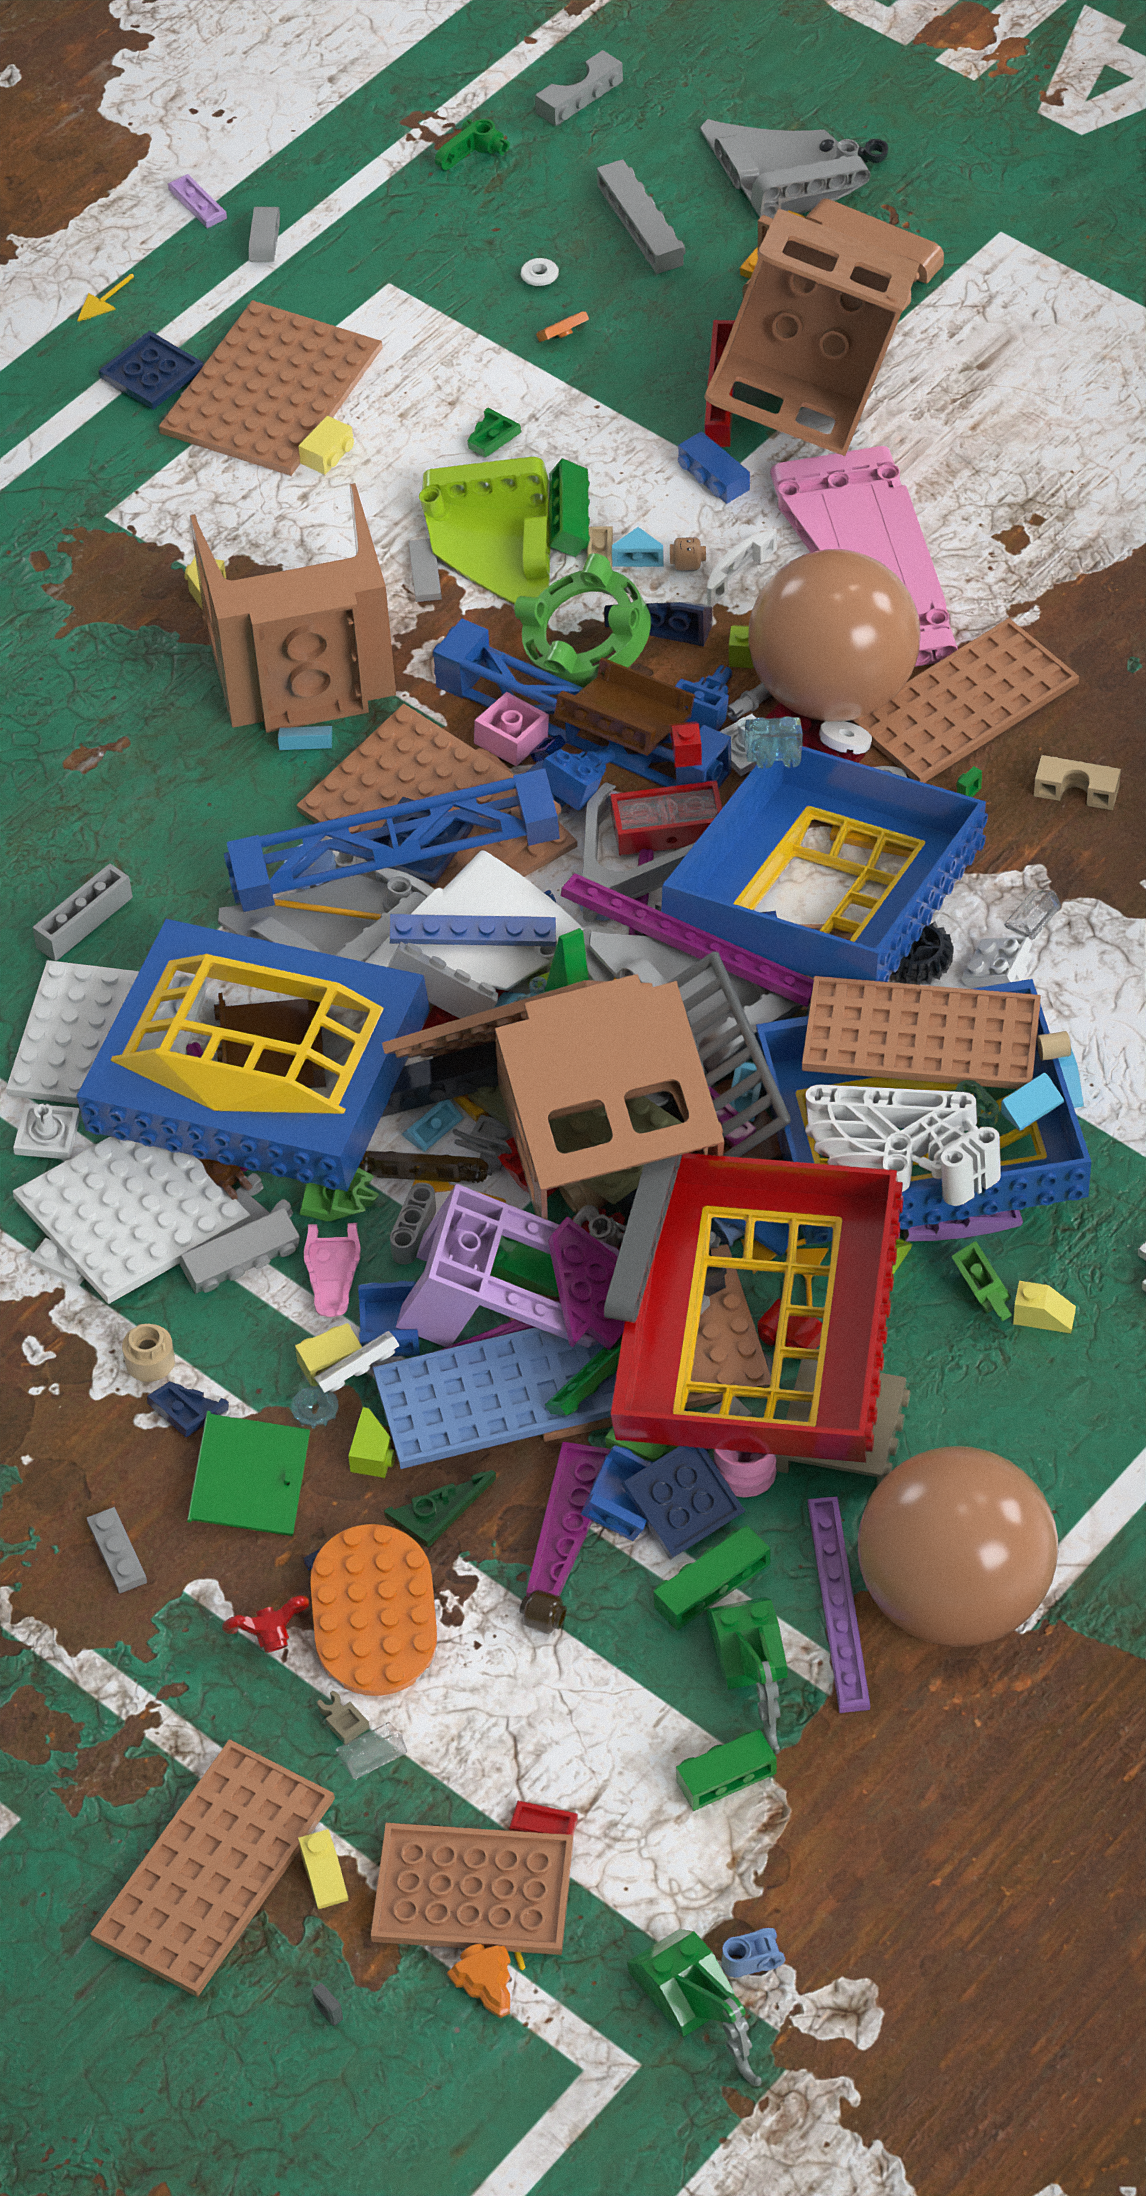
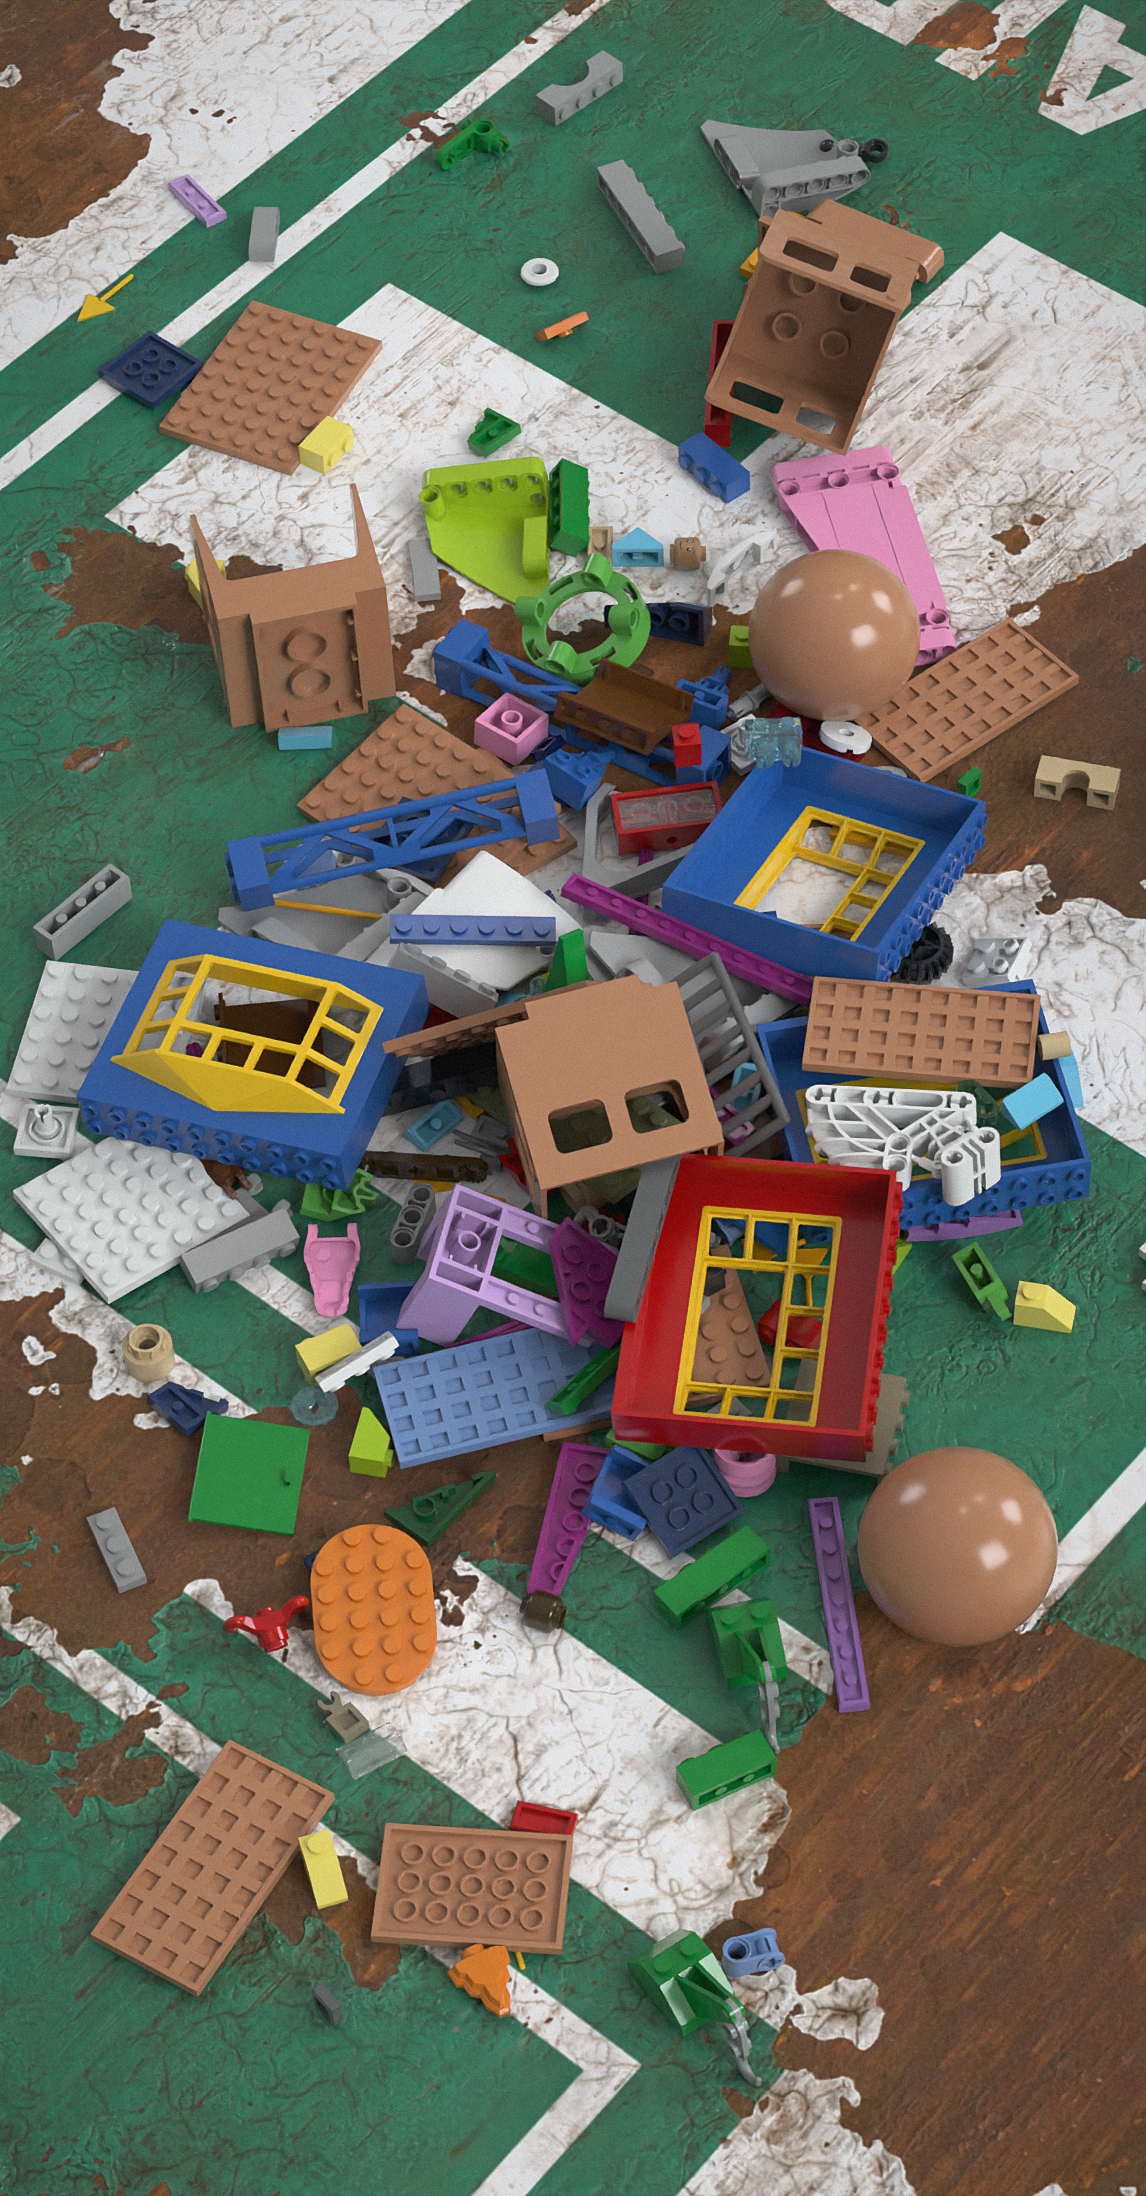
(1033, 913): clear slope -> none

